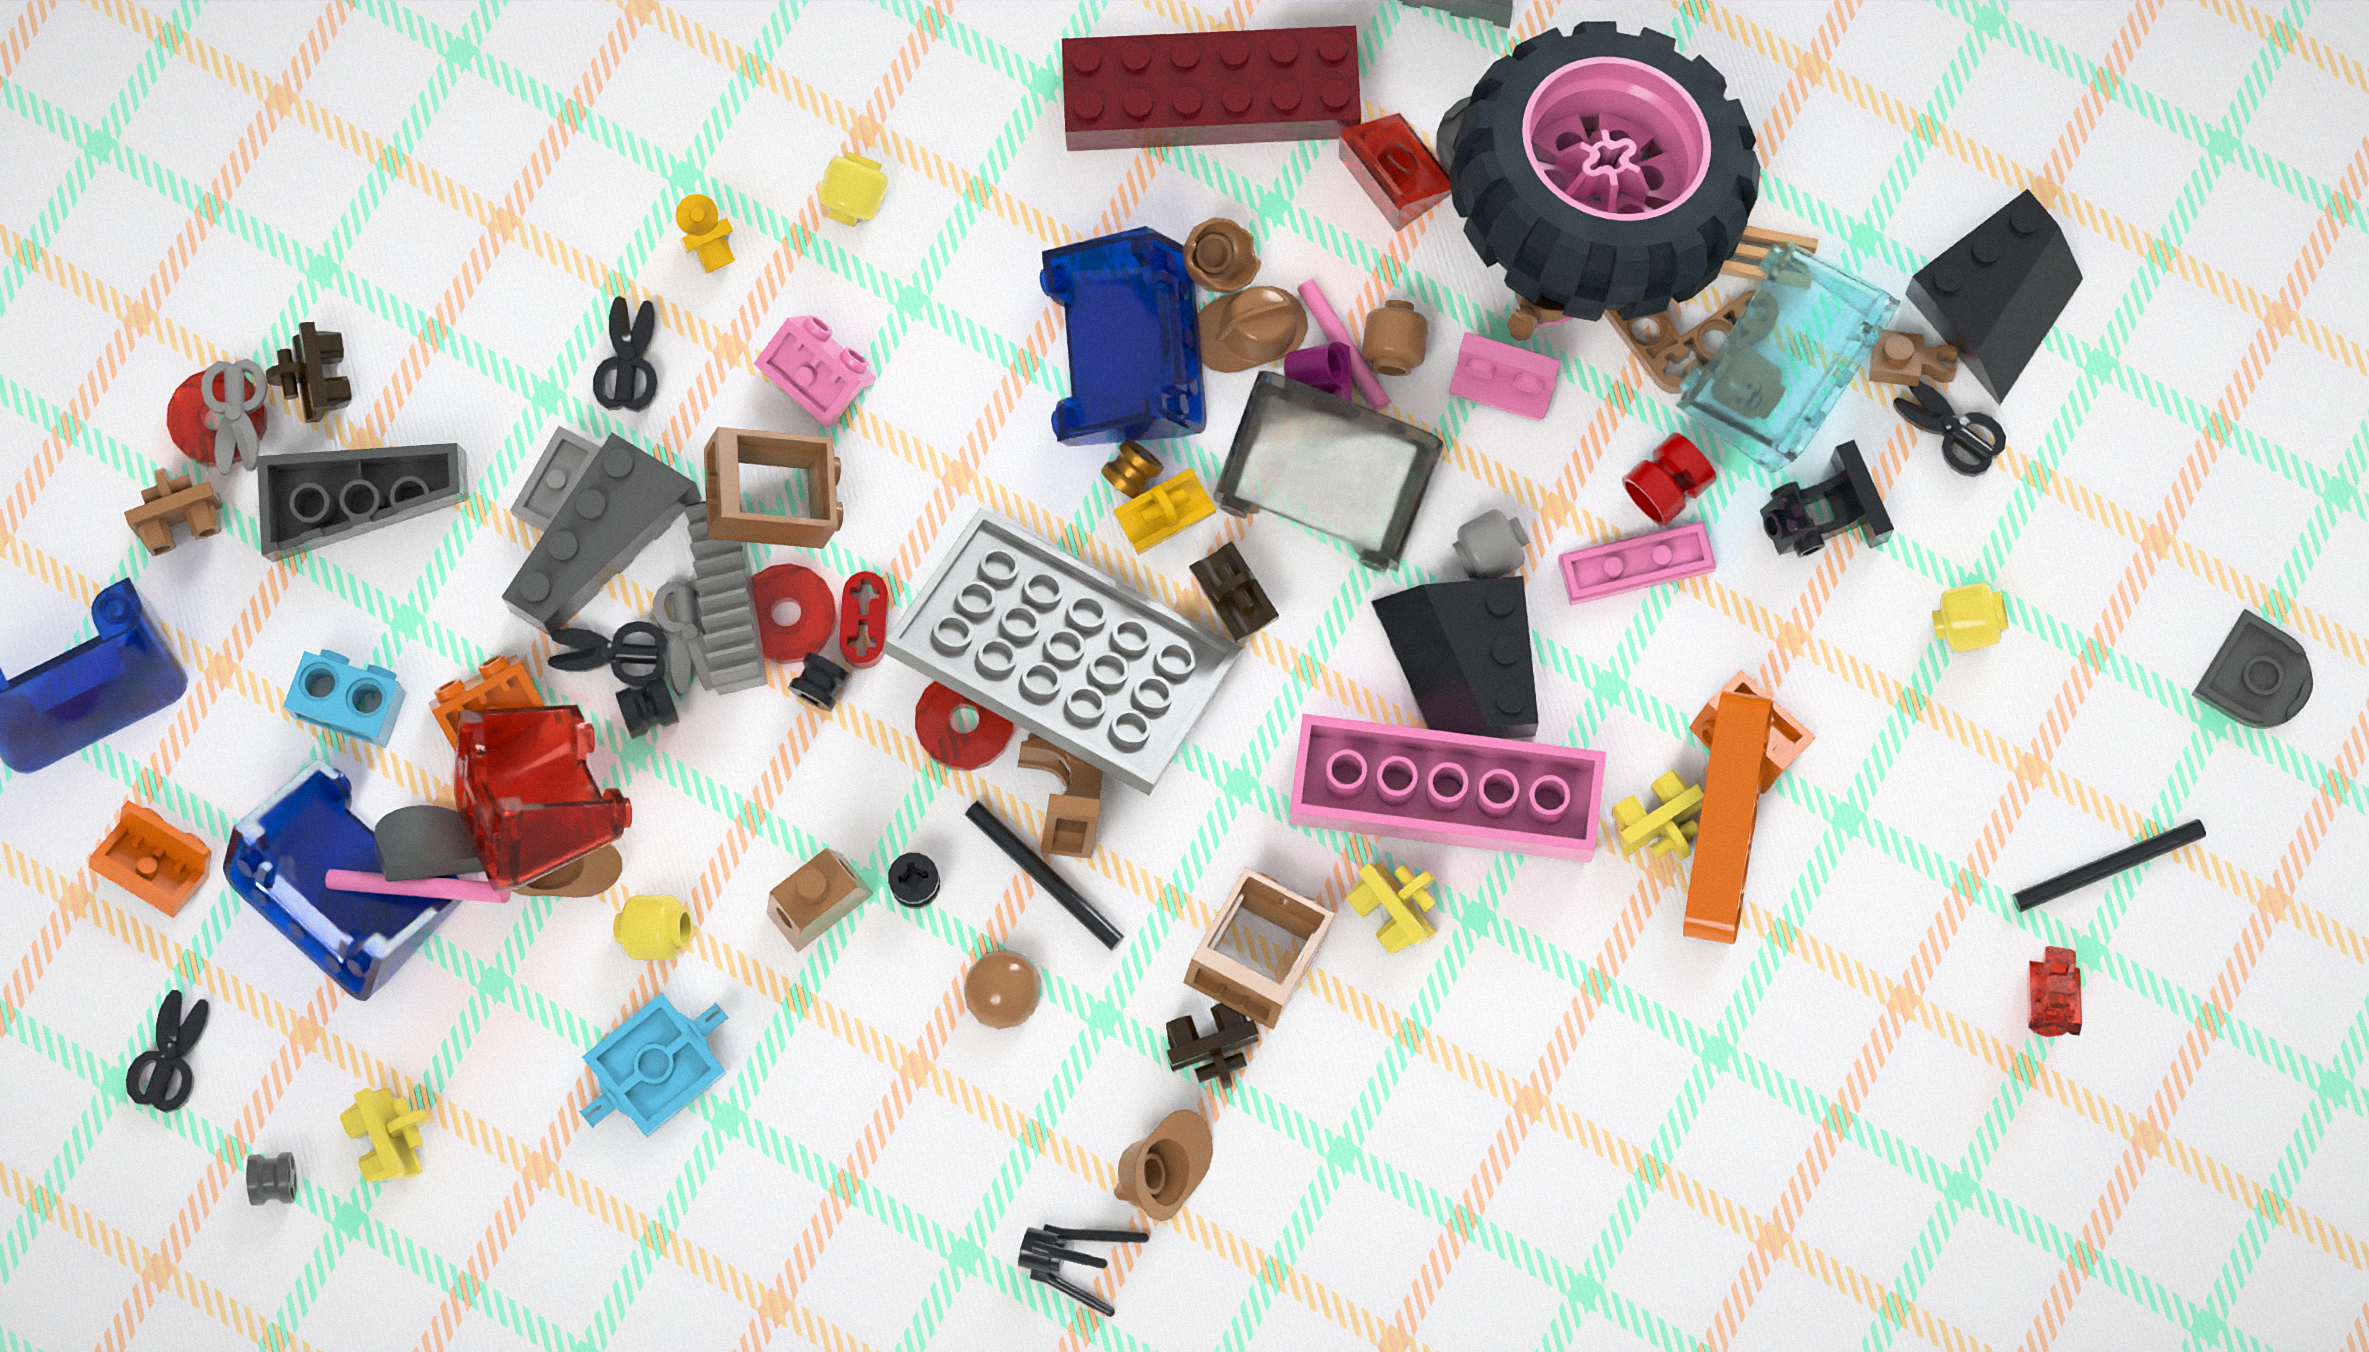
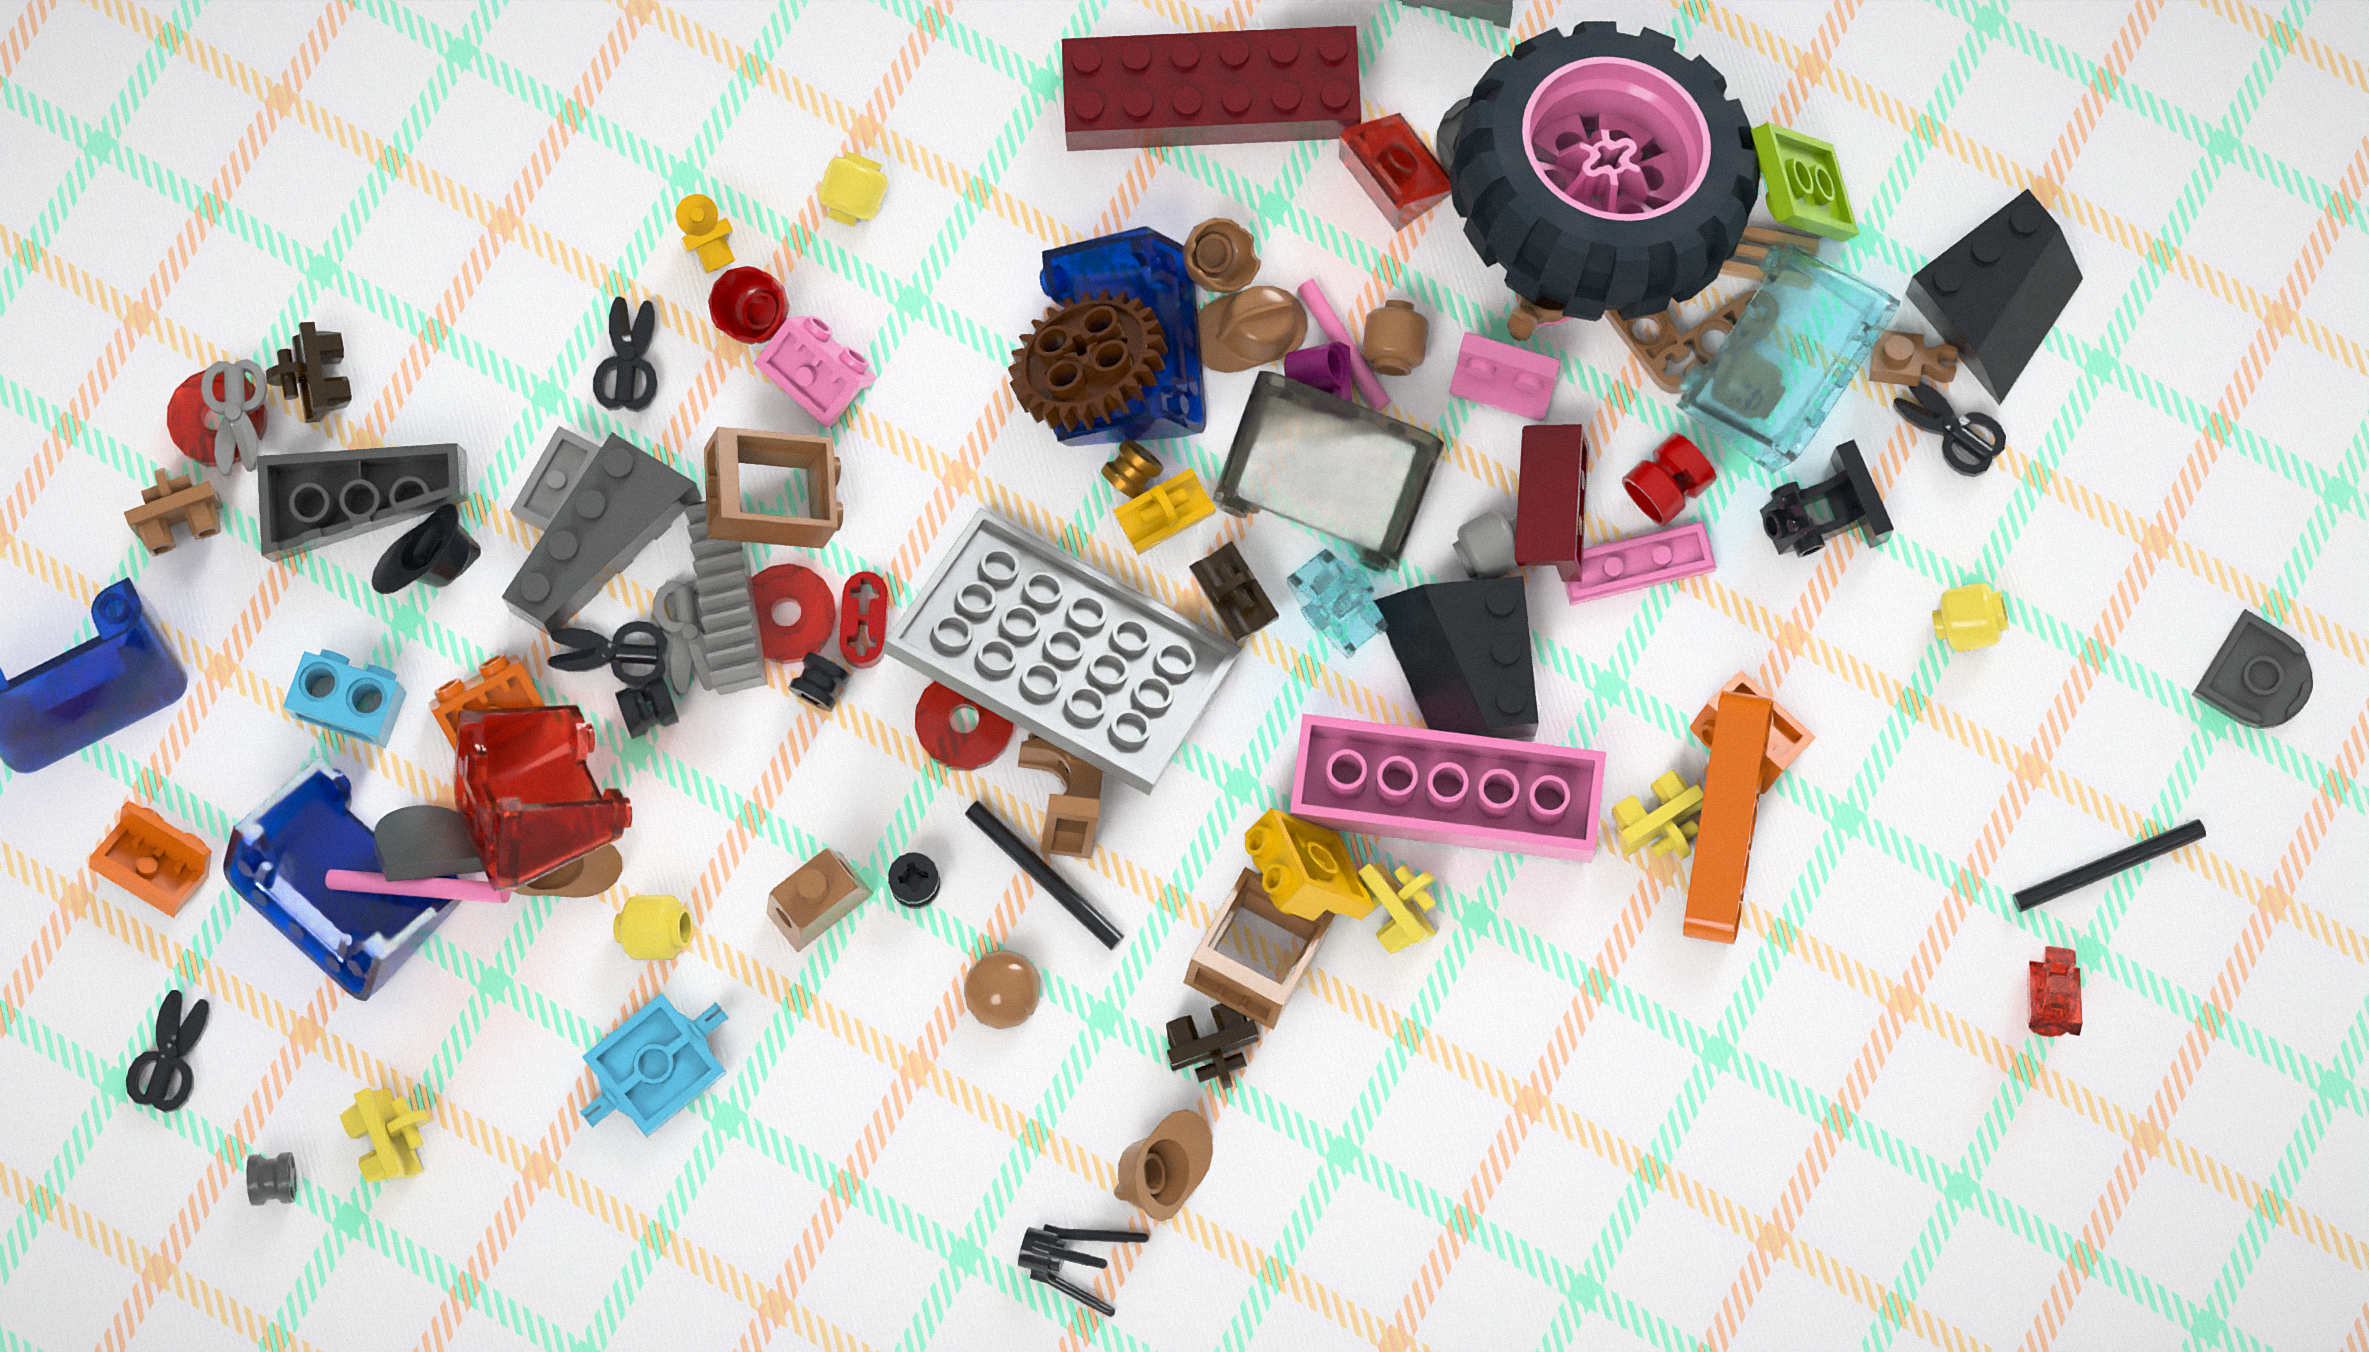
(429, 553): none -> black piece
(748, 305): none -> red hair
(1088, 360): none -> reddish brown gear
(1306, 867): none -> yellow plate
(1337, 602): none -> clear light blue hinge
(1552, 498): none -> dark red panel
(1804, 182): none -> lime plate

